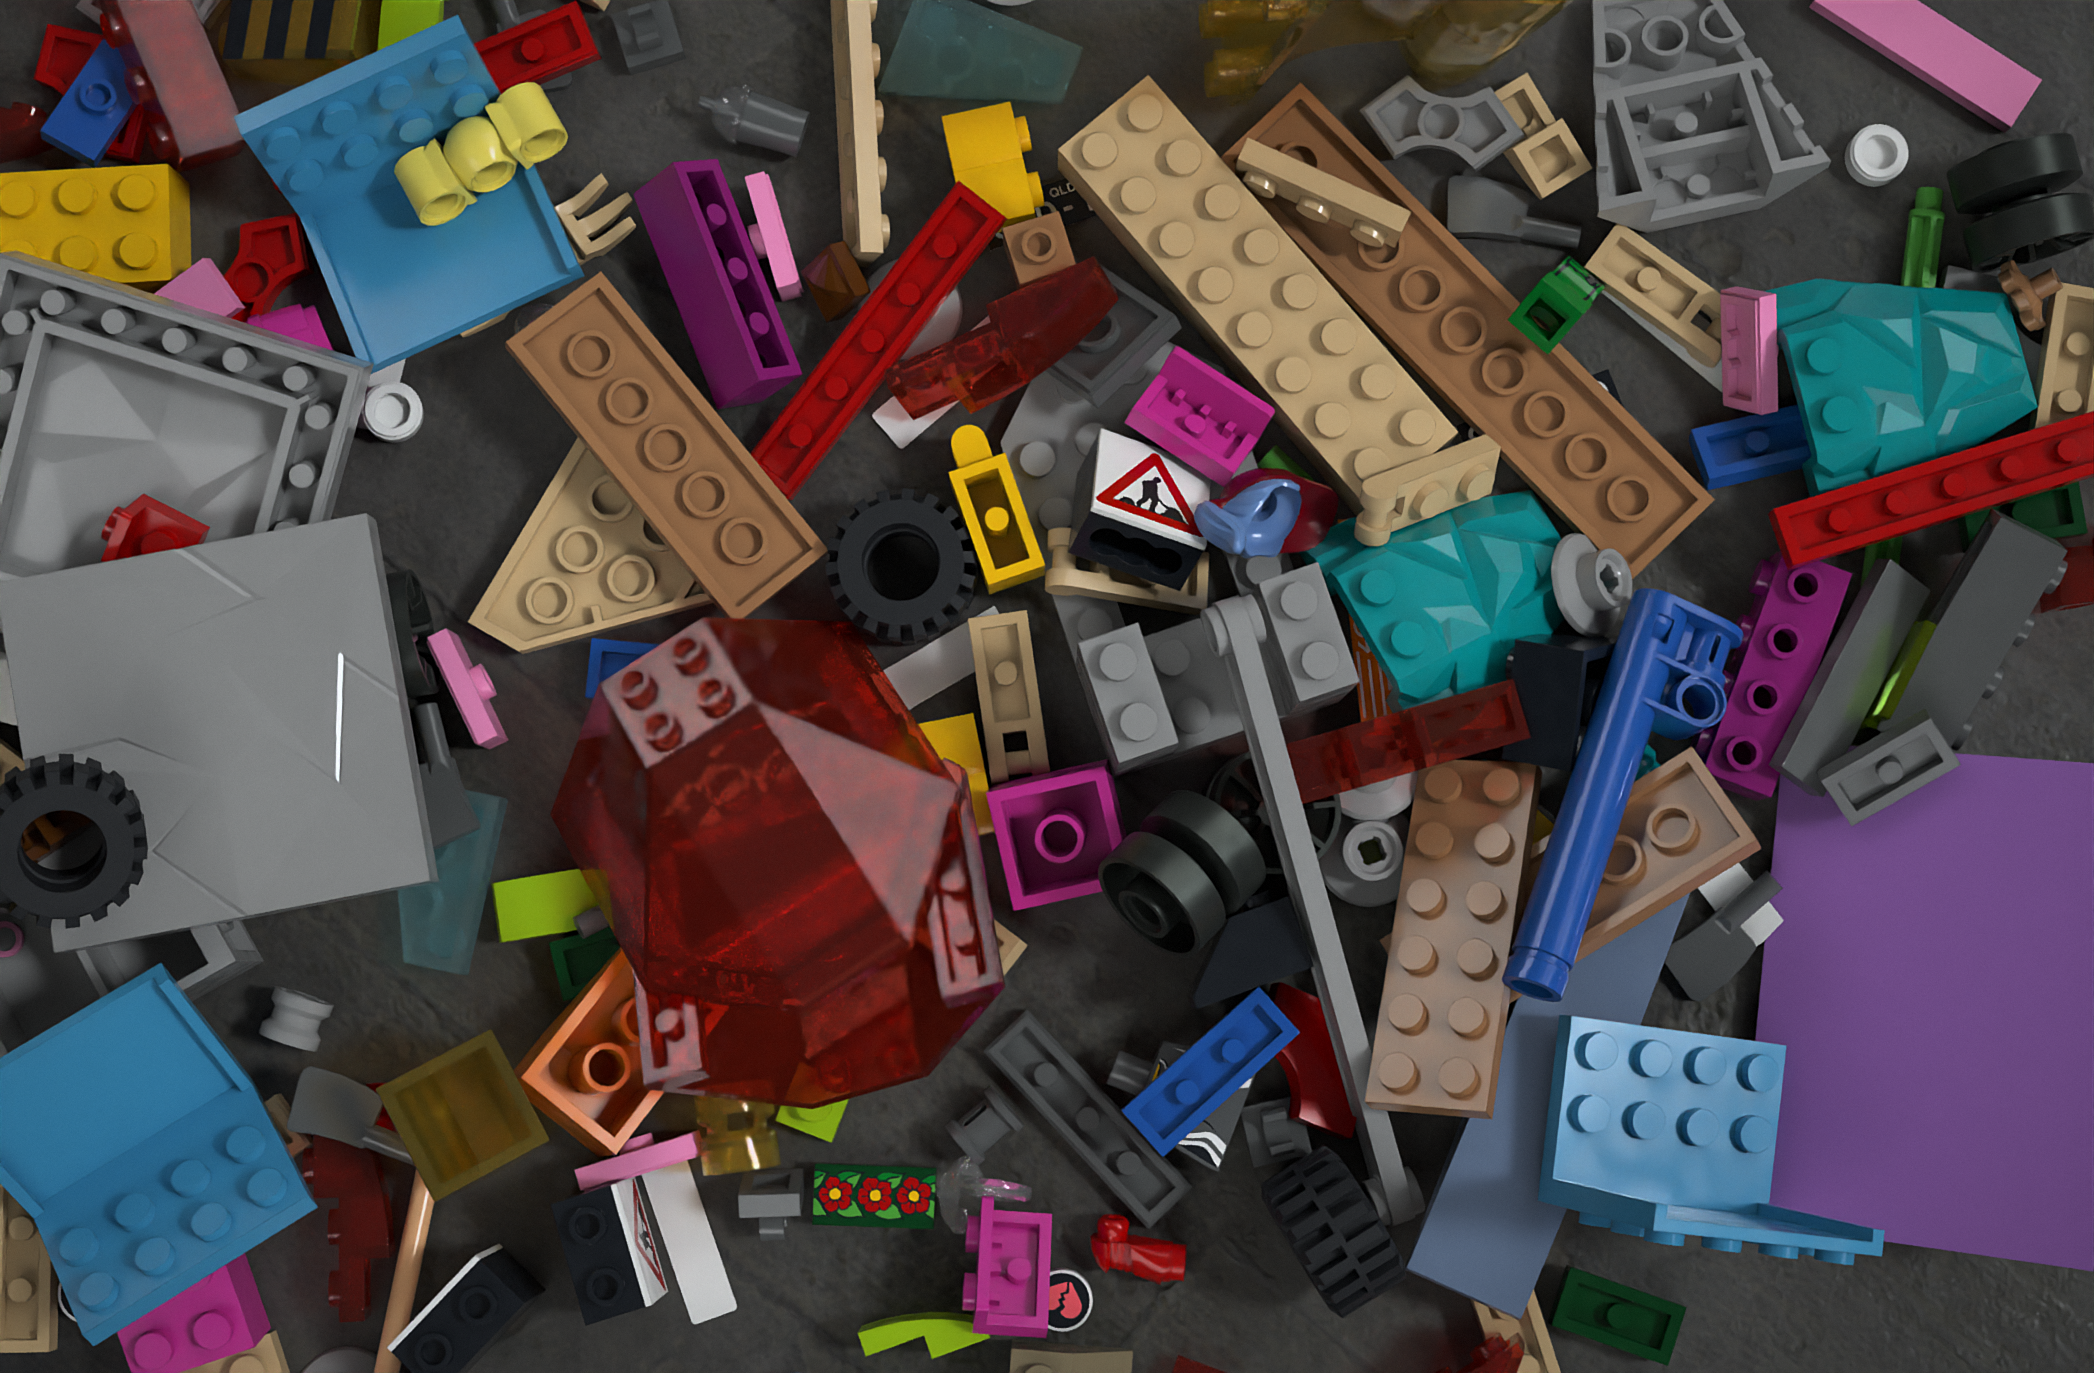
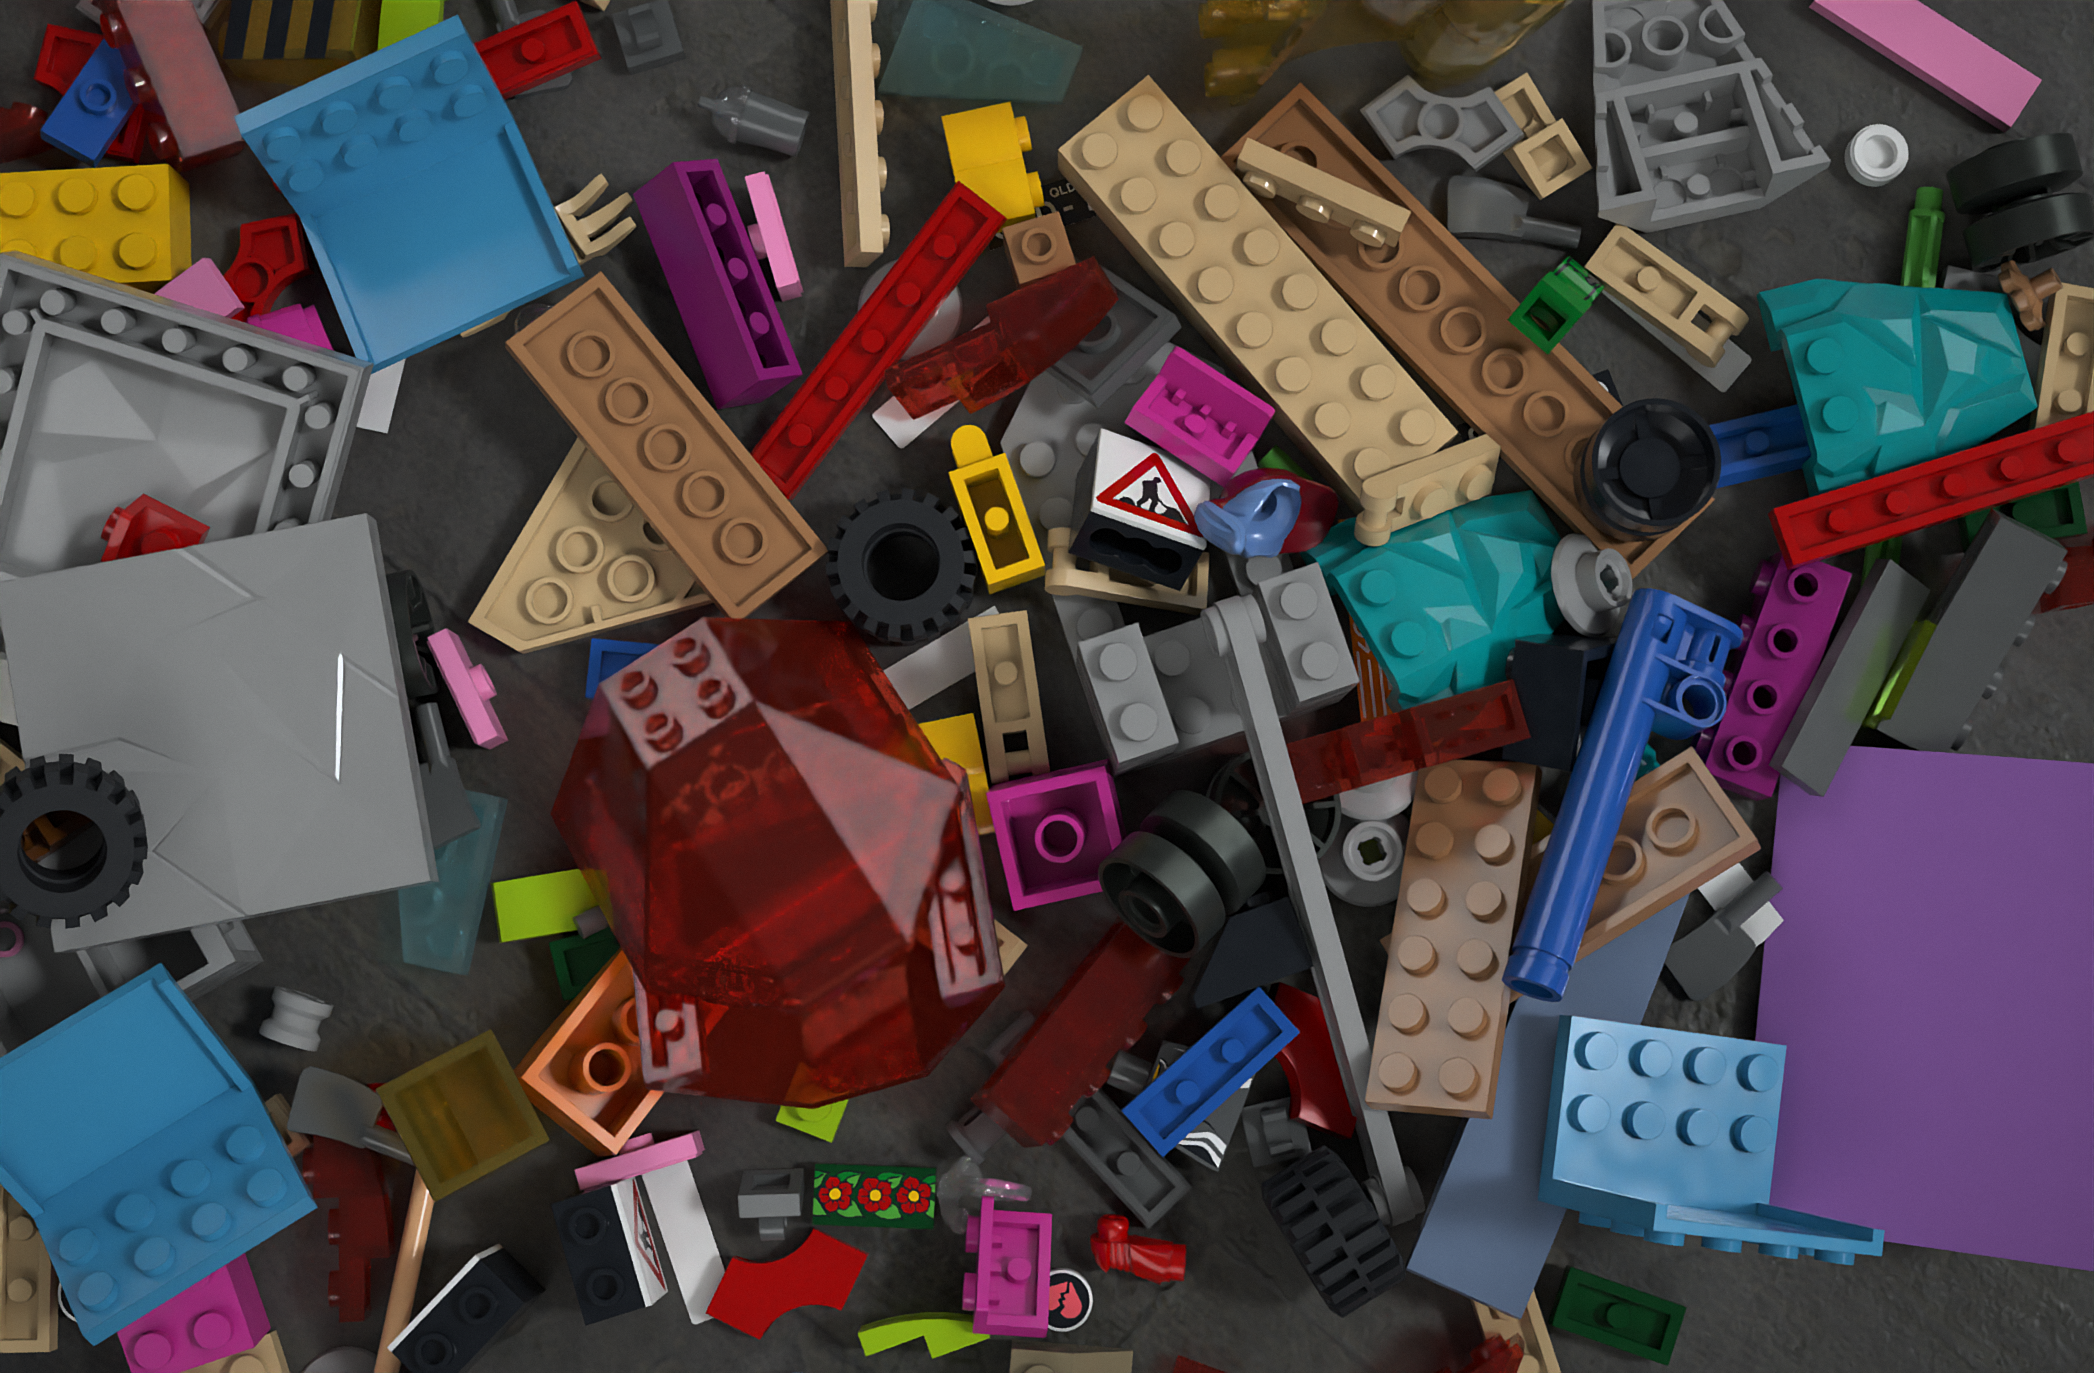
(392, 412): white tile -> none
(480, 153): light yellow piece -> none
(737, 1149): clear yellow wheel -> none
(761, 1291): none -> red tile
(835, 281): reddish brown tile -> none
(1078, 1035): none -> clear red brick
(1647, 470): none -> black wheel
(1749, 350): bright pink plate -> none
(1888, 767): dark grey plate -> none

